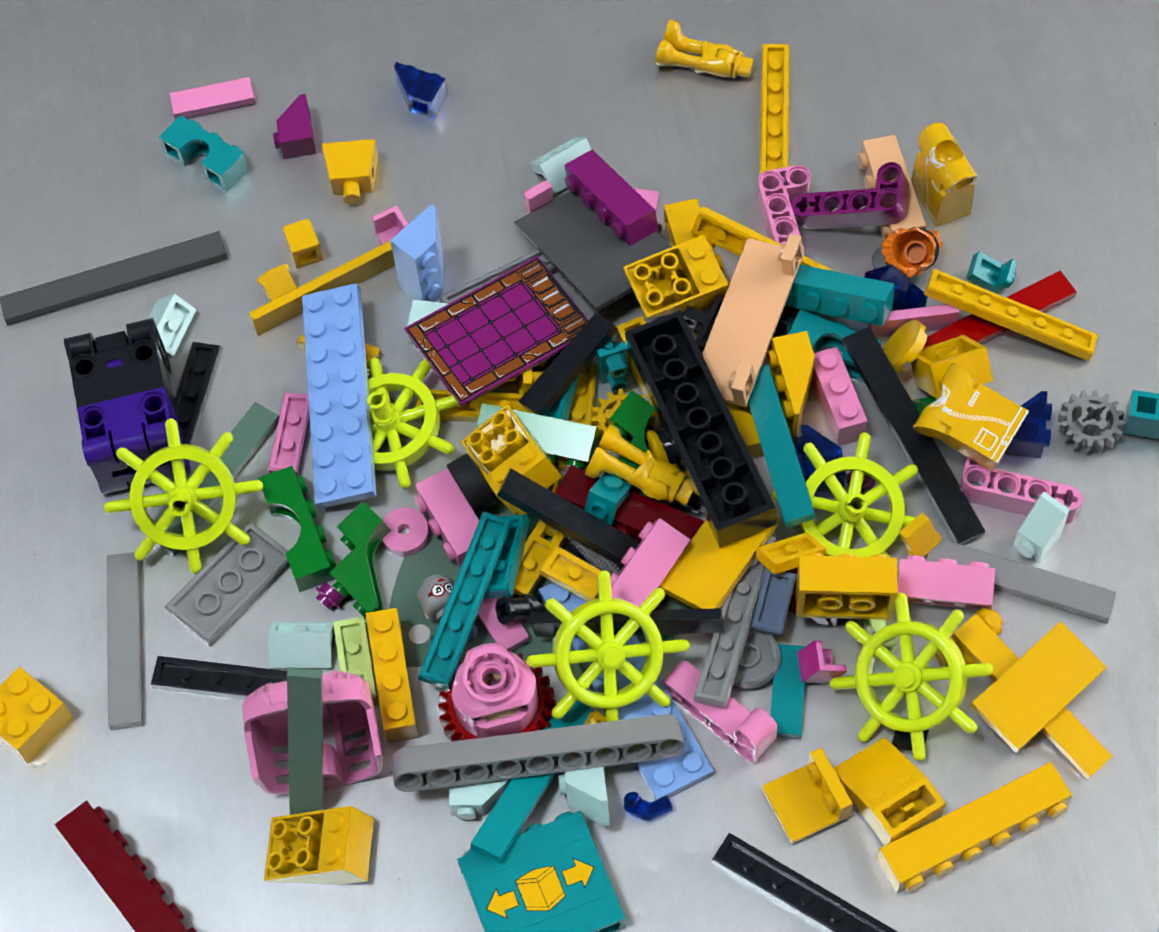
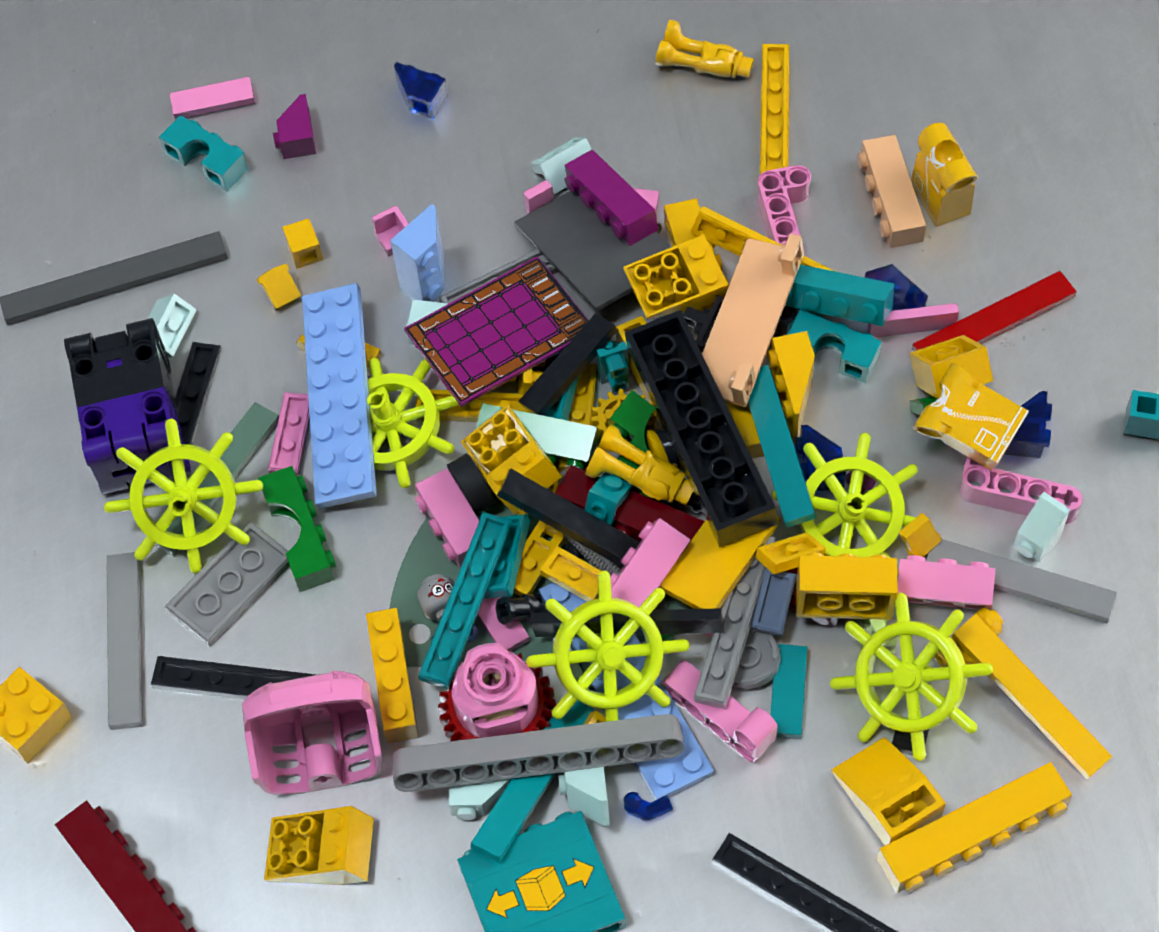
(300, 644): light aqua panel -> none
(305, 740): sand green tile -> none
(329, 596): magenta plate -> none
(351, 167): yellow torso -> none
(352, 272): yellow tile -> none
(354, 650): yellowish green plate -> none
(356, 572): green arch -> none
(413, 541): bright pink piece -> none
(809, 798): yellow bracket -> none
(816, 212): magenta beam -> none
(817, 664): dark pink panel -> none
(838, 397): bright pink brick -> none
(905, 344): yellow tile -> none
(909, 250): orange hair -> none
(919, 449): black tile -> none
(991, 273): teal bracket -> none
(1011, 314): yellow tile -> none
(1038, 686): yellow tile -> none
(1091, 421): light grey gear -> none

